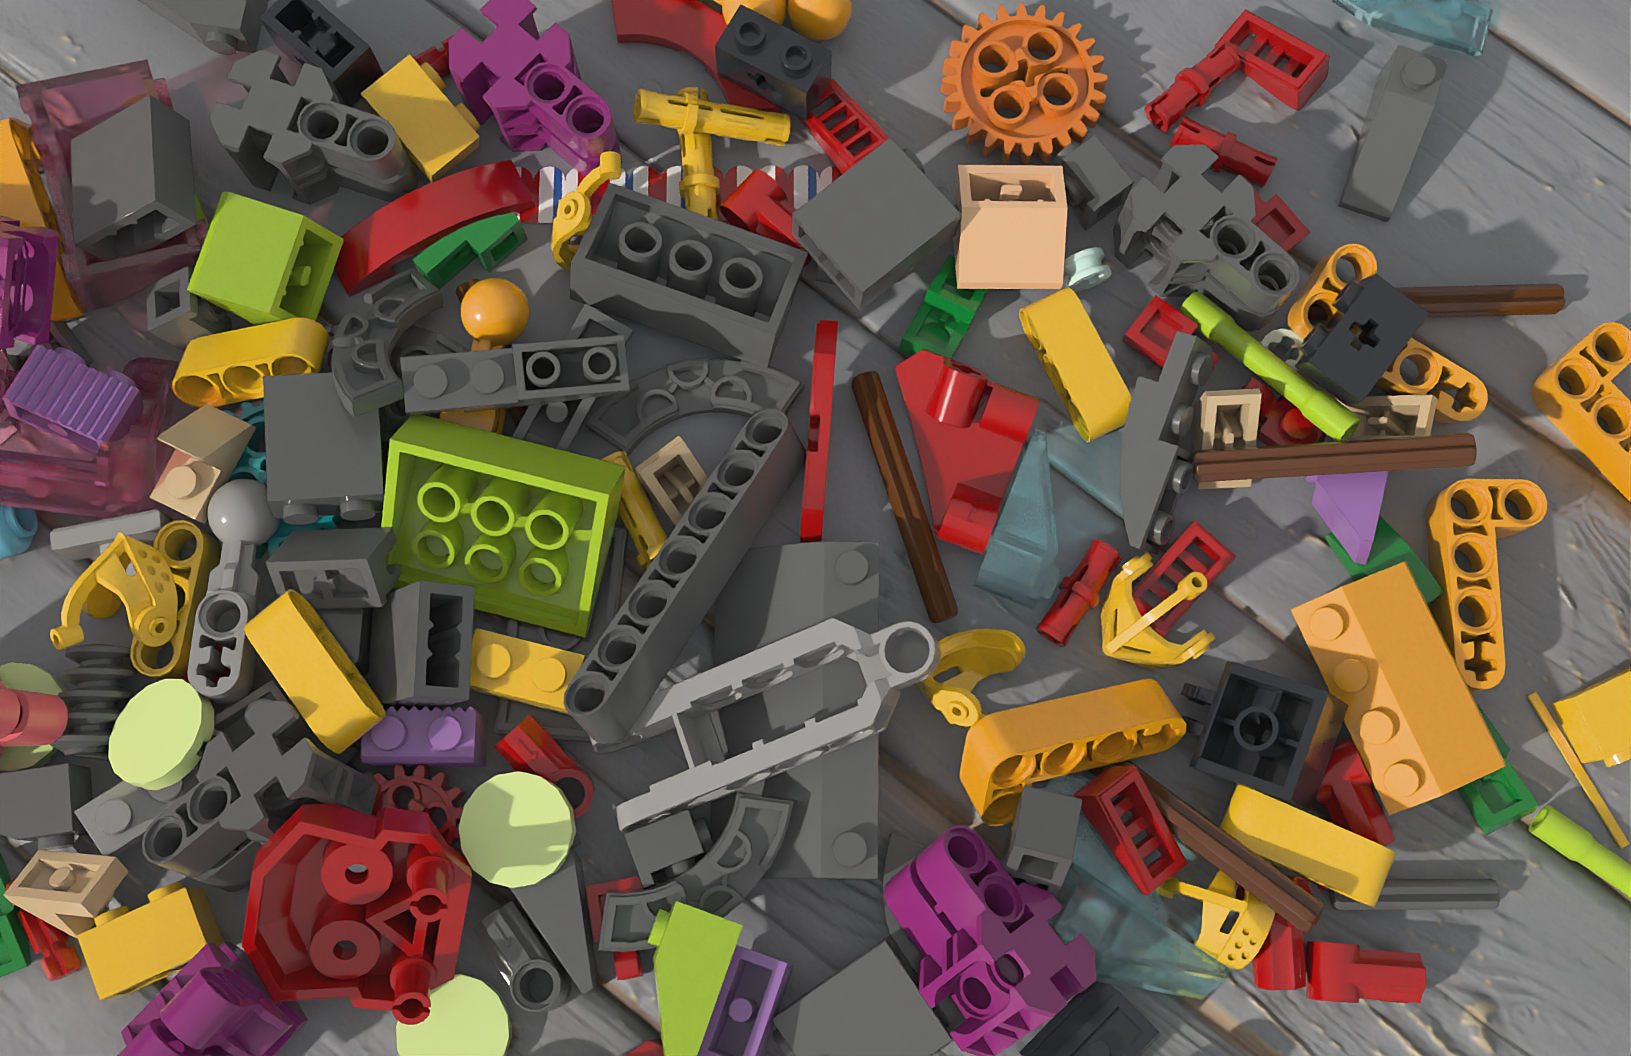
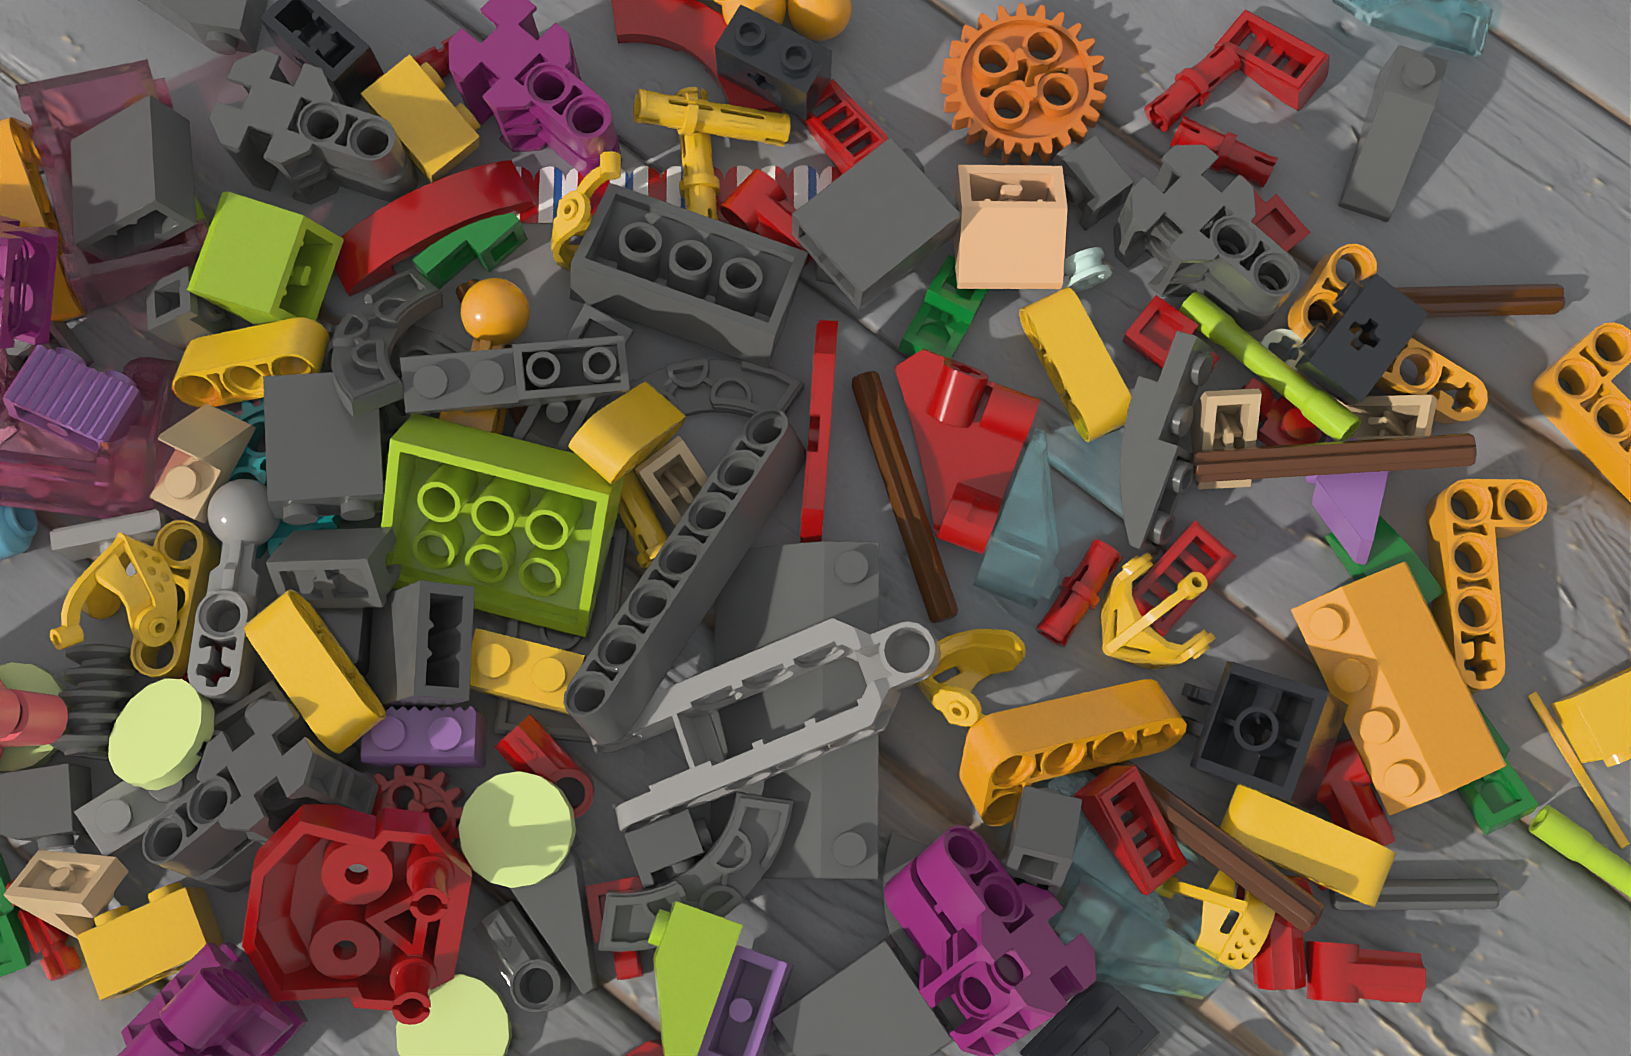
(627, 432): none -> yellow beam

